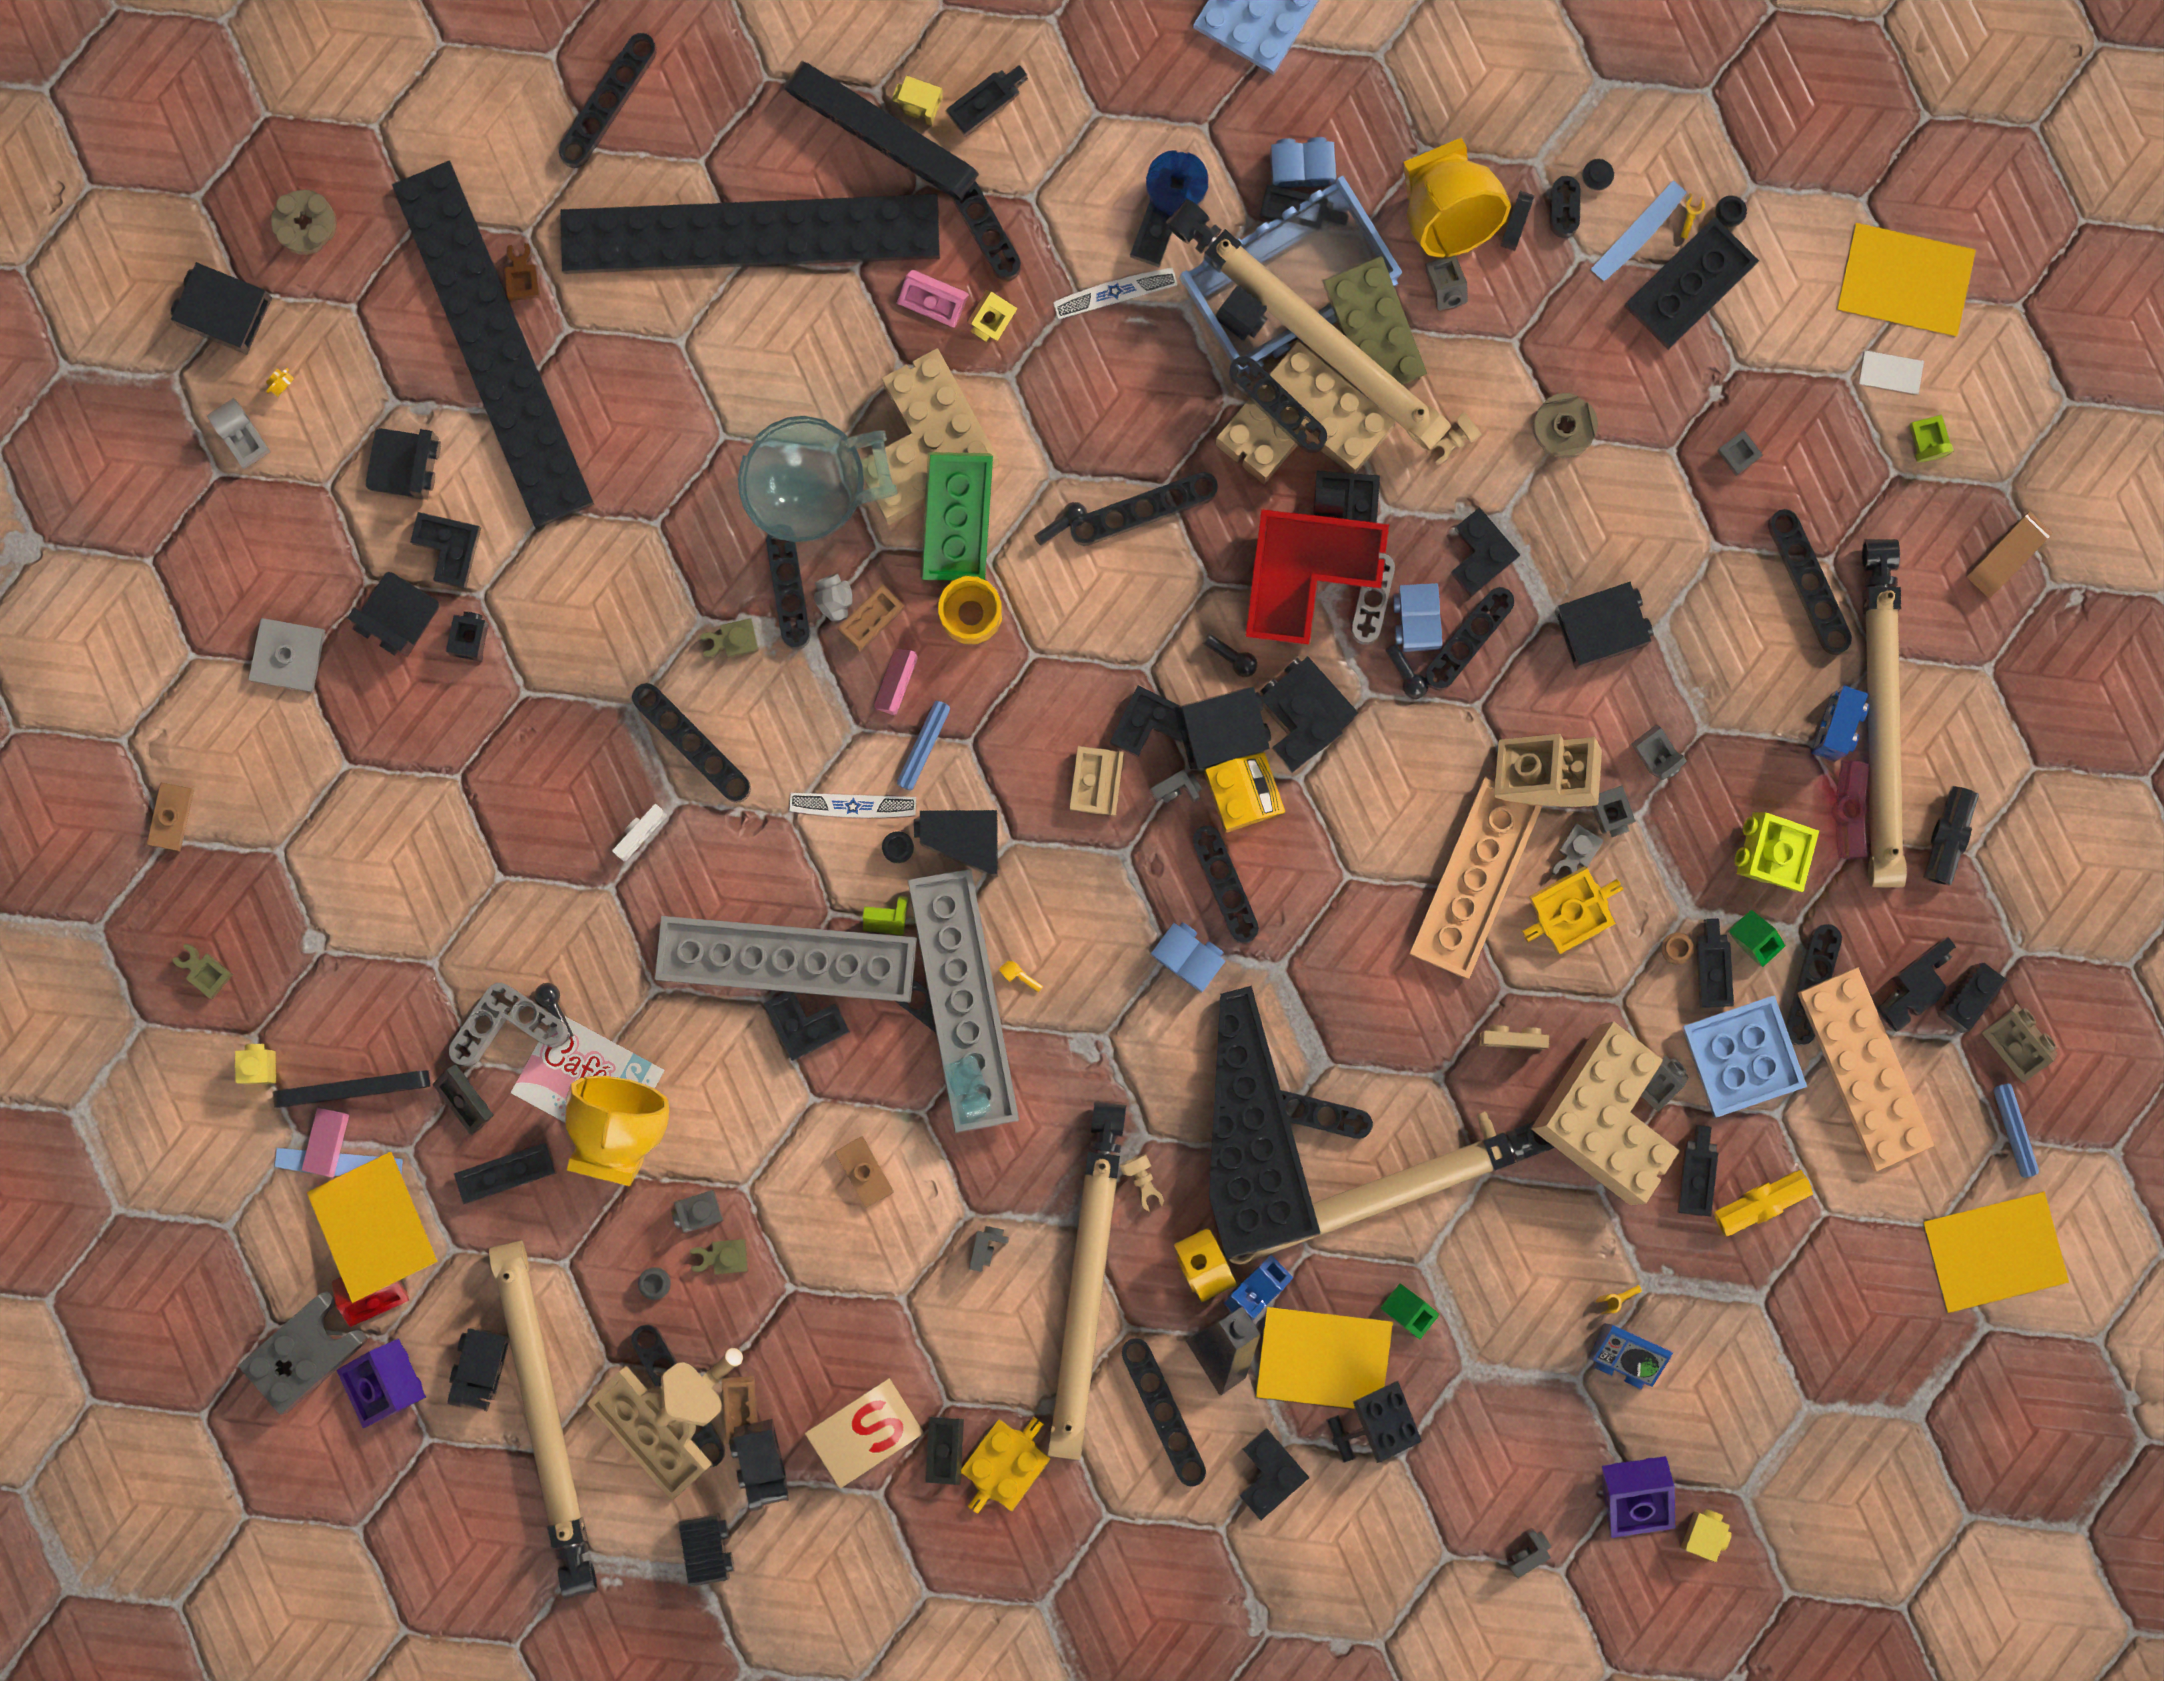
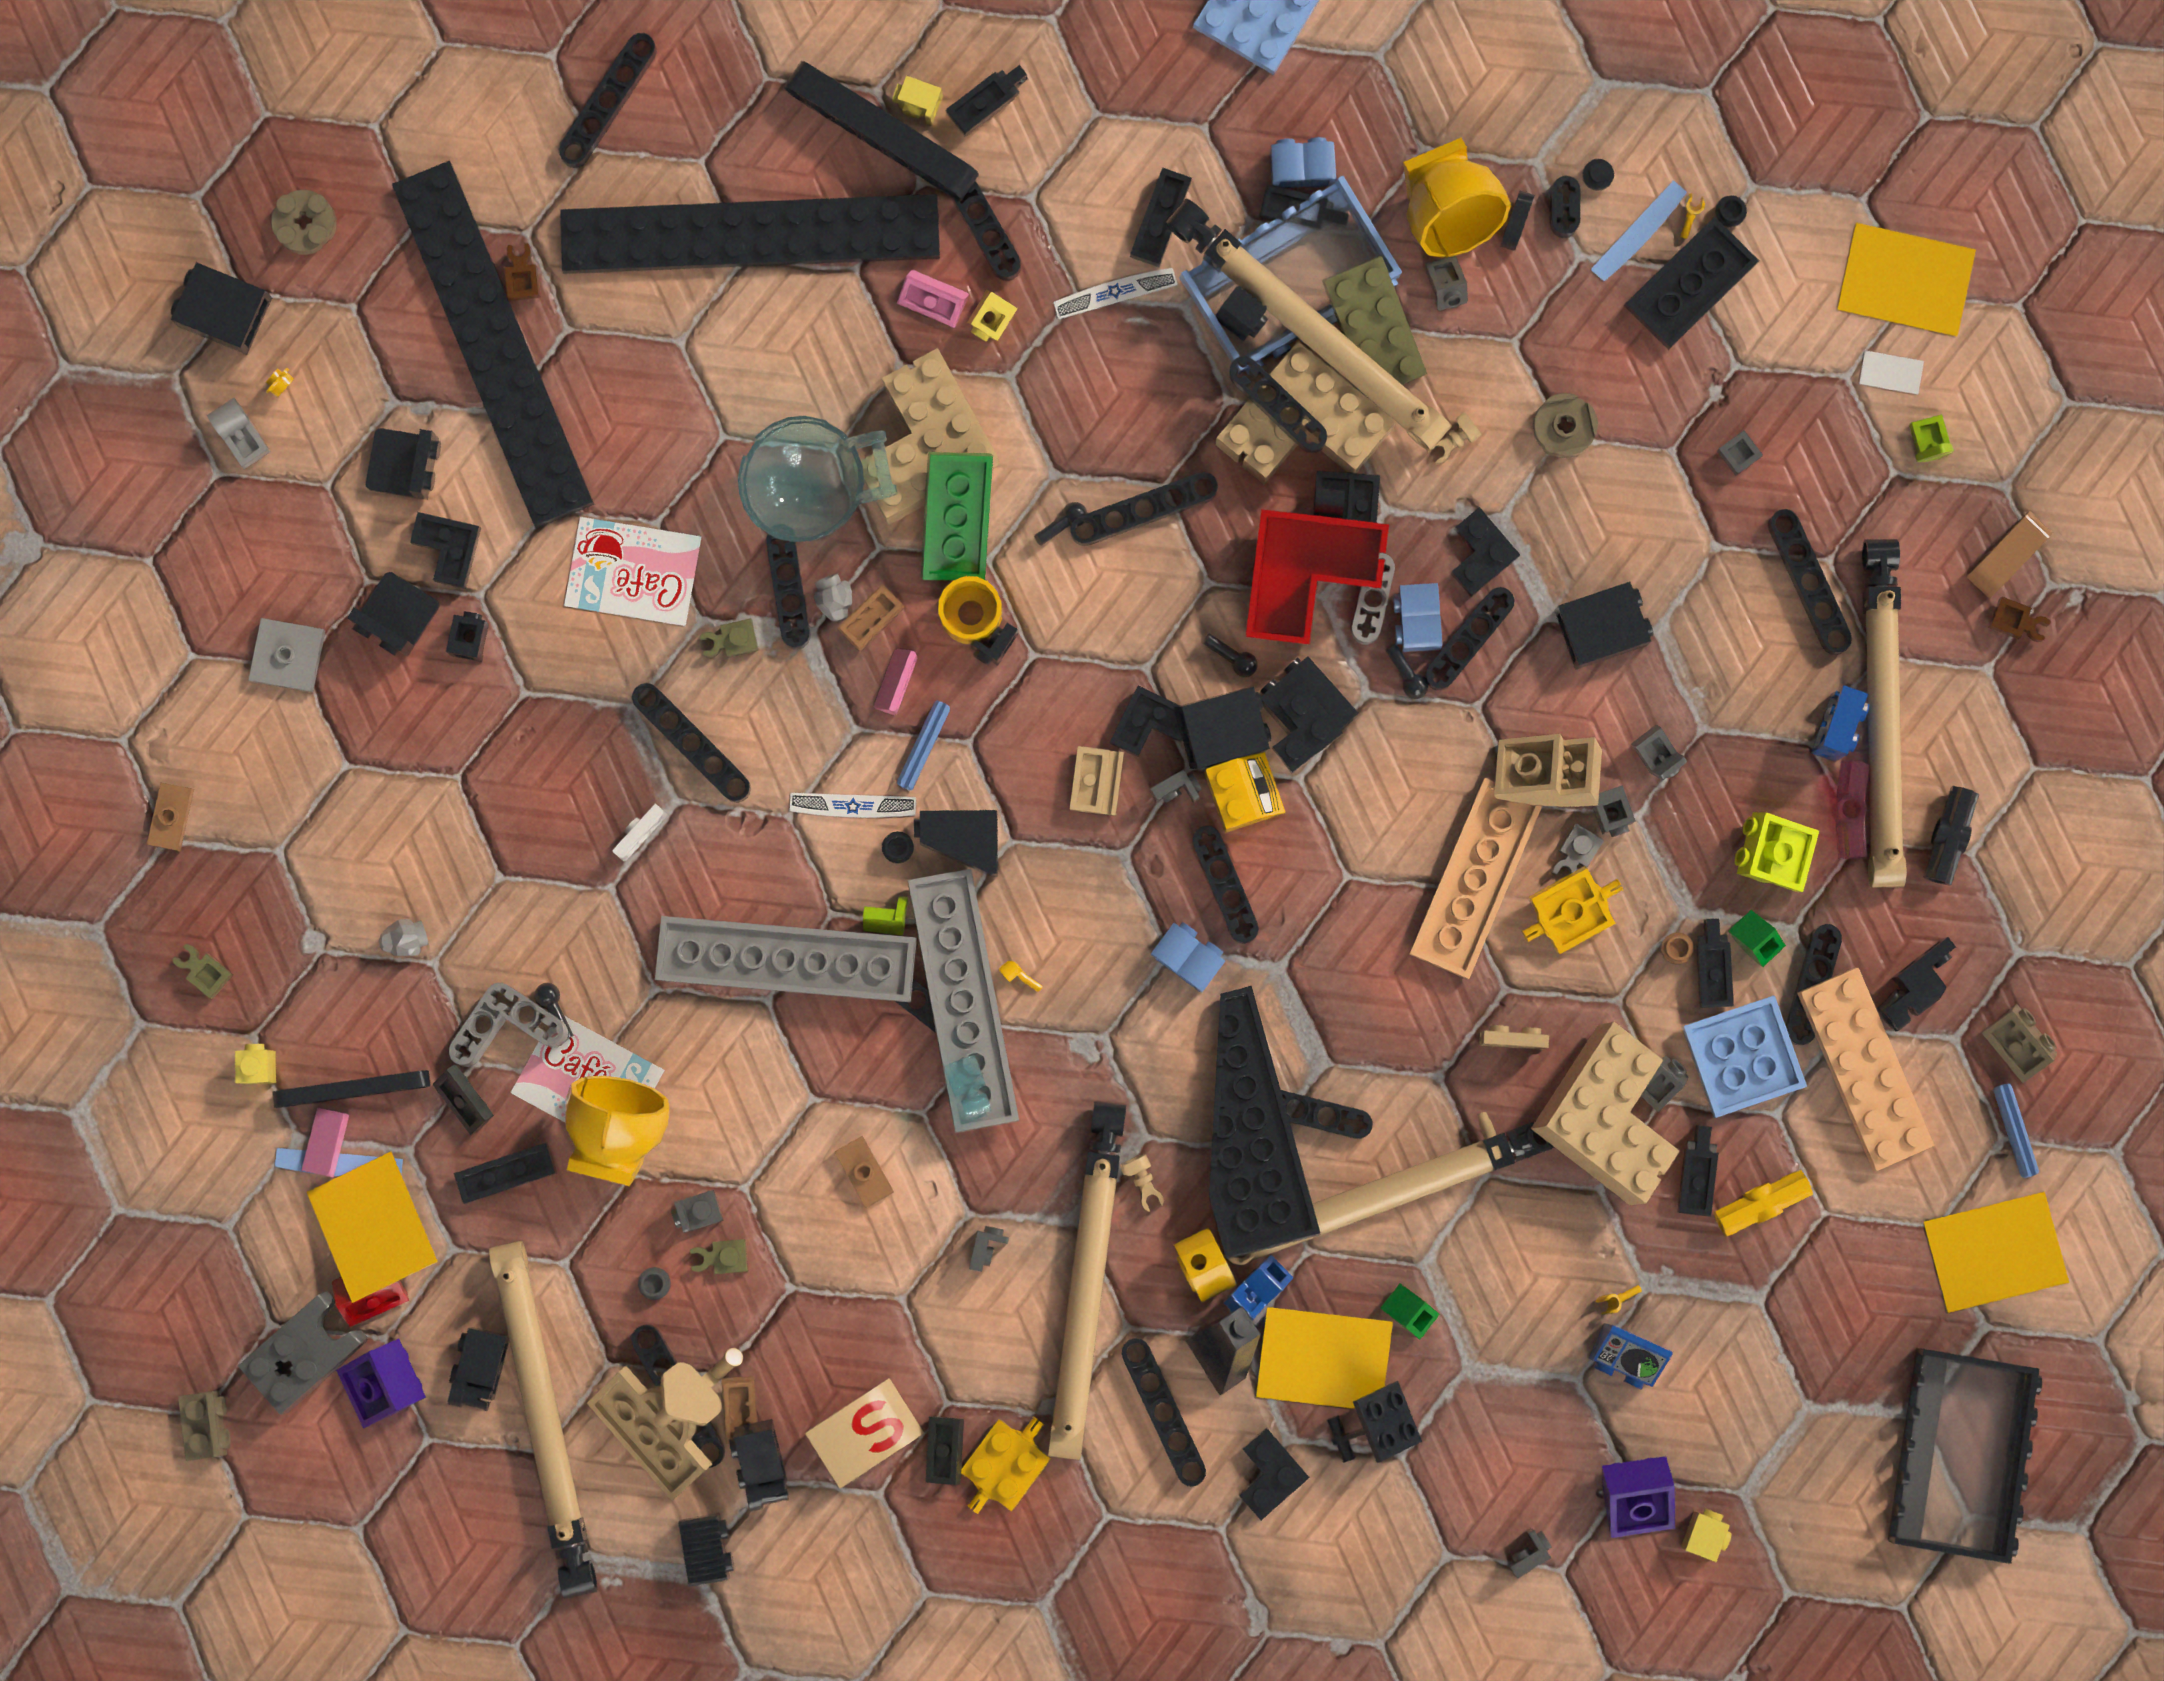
(203, 1425): none -> dark tan bracket
(404, 938): none -> light grey rock
(632, 571): none -> sticker
(802, 1033): black plate -> none
(1001, 642): none -> black bracket
(1180, 165): clear blue plate -> none
(1964, 1456): none -> clear window
(1972, 997): black brick -> none
(2014, 619): none -> reddish brown plate

